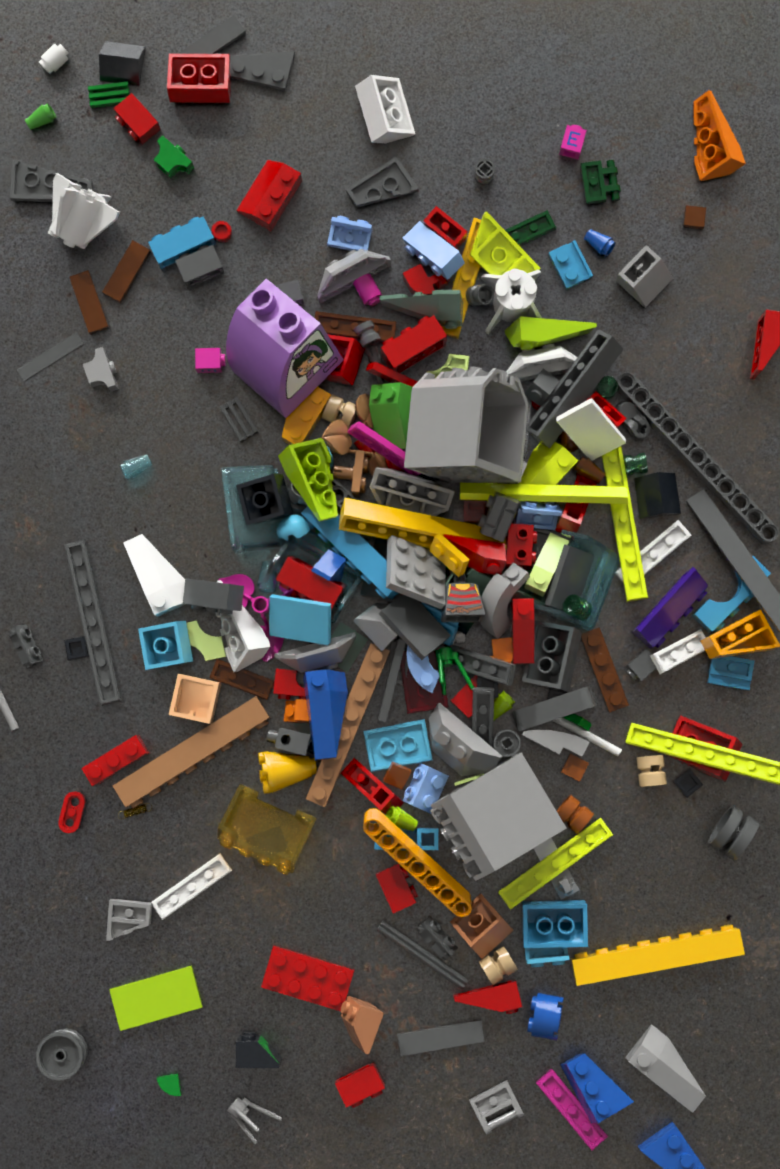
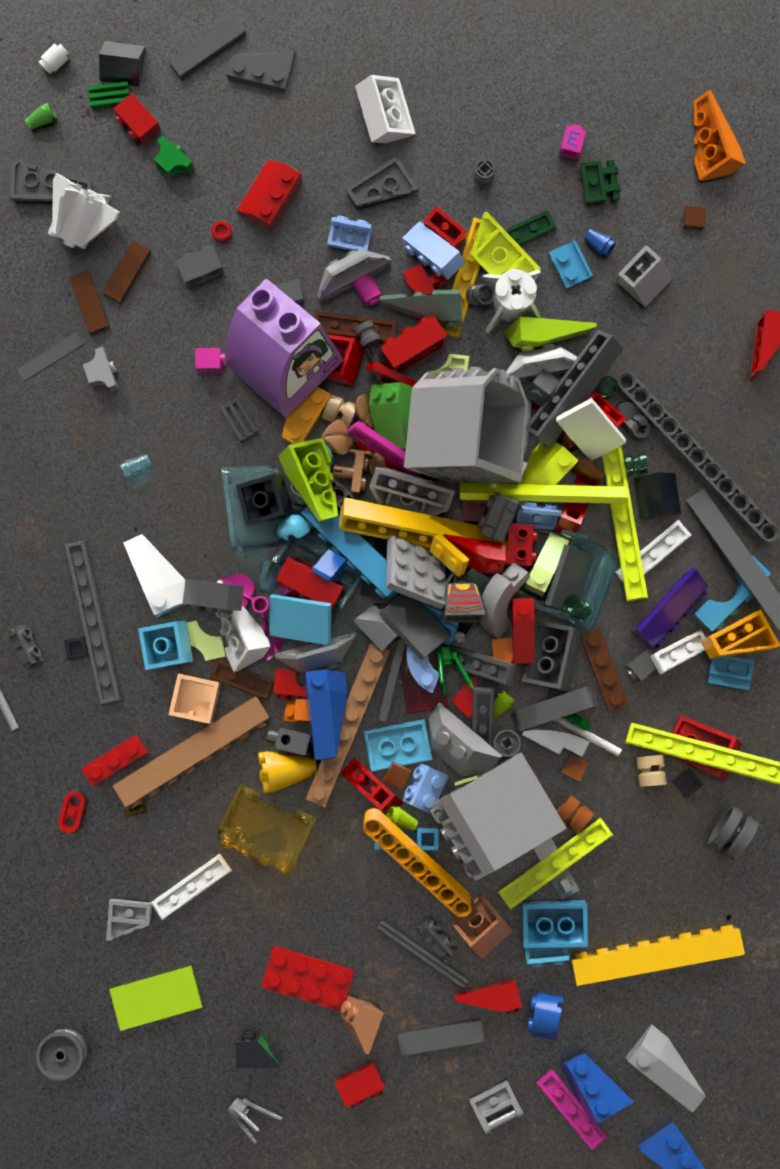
(170, 1084): green tile -> none
(180, 241): dark azure brick -> none
(199, 78): red slope -> none
(396, 887): red brick -> none
(498, 965): tan wheel -> none

